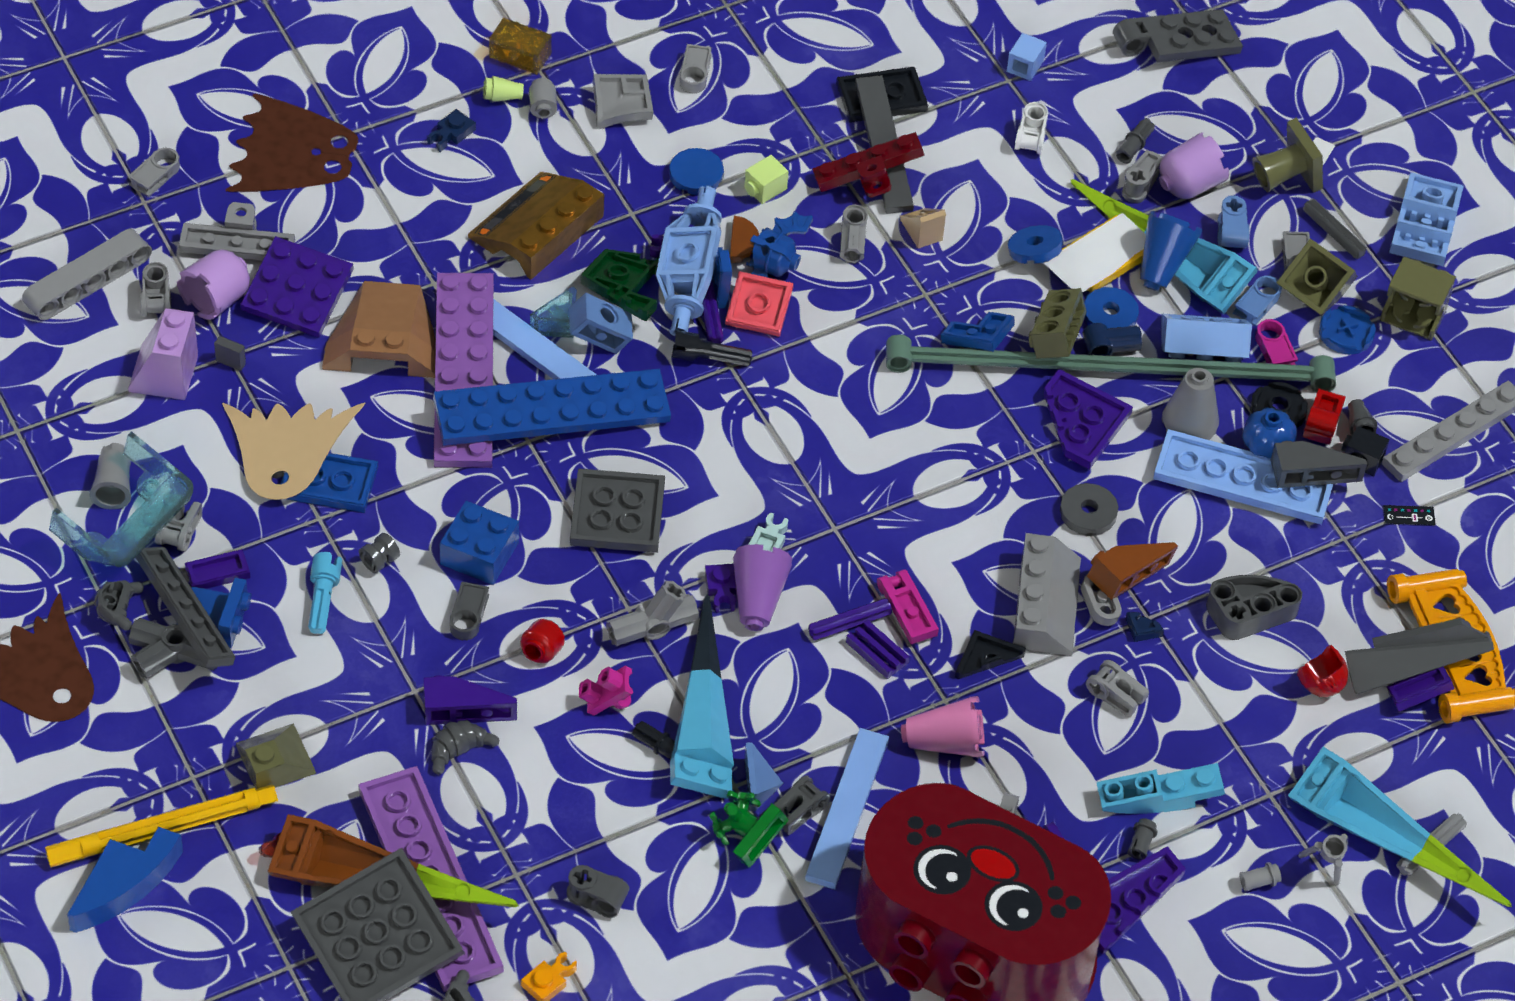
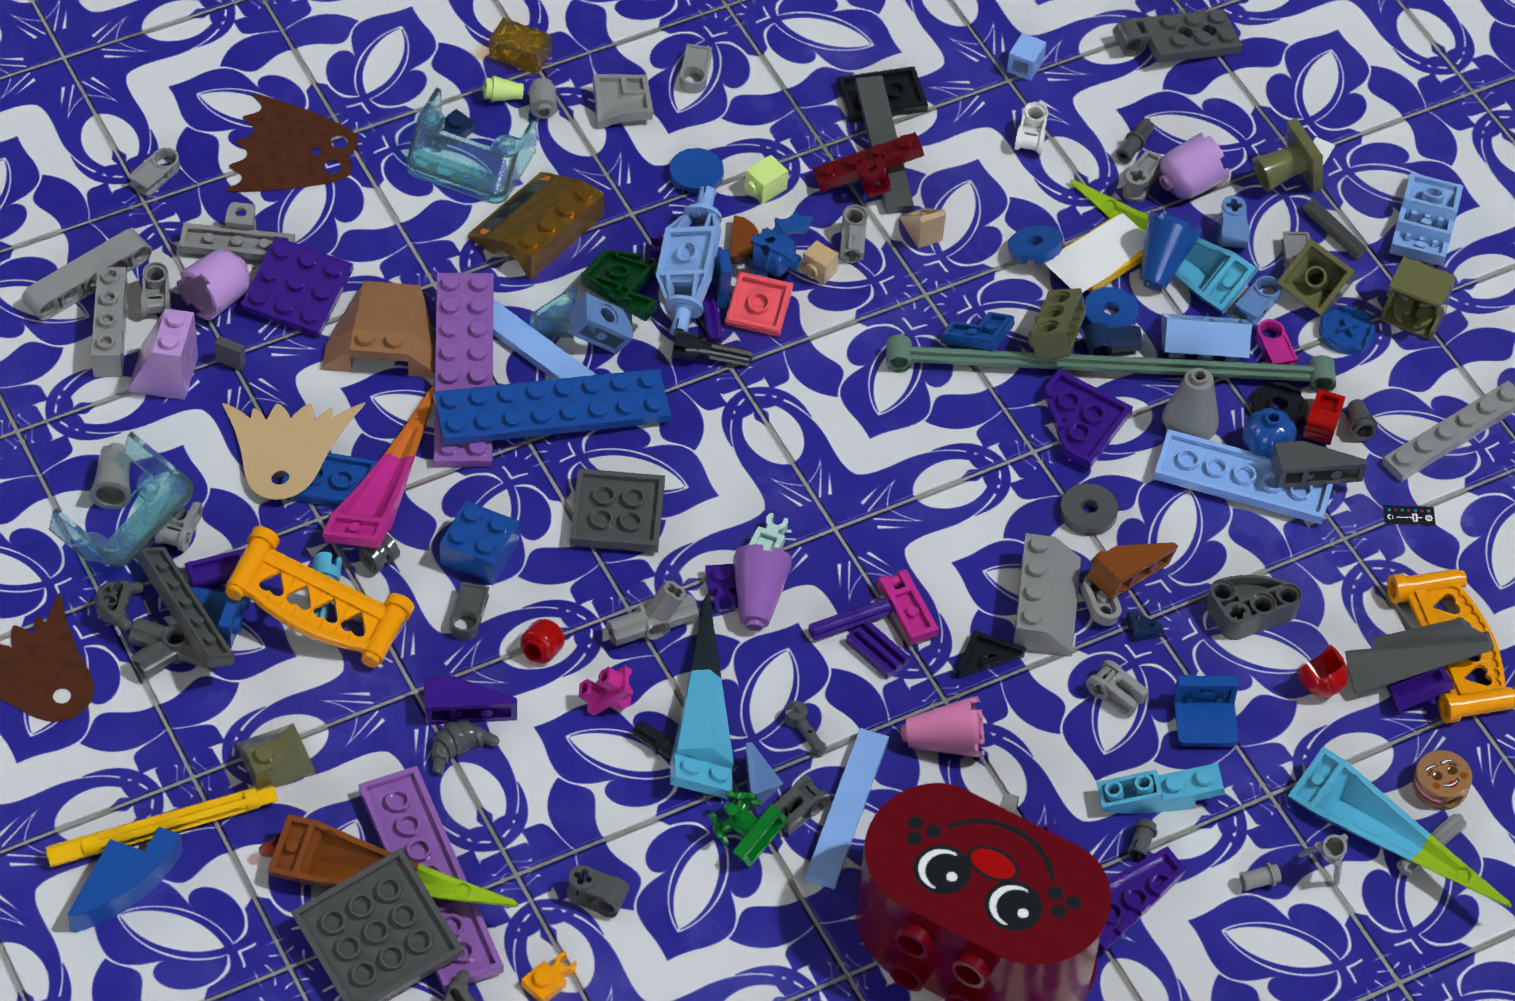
(109, 322): none -> light grey brick
(263, 562): none -> light orange piece
(373, 504): none -> dark pink plate
(465, 164): none -> clear light blue windscreen
(796, 717): none -> dark grey piece
(820, 262): none -> tan plate
(1206, 710): none -> blue bracket
(1367, 446): black brick -> none
(1442, 779): none -> medium nougat head

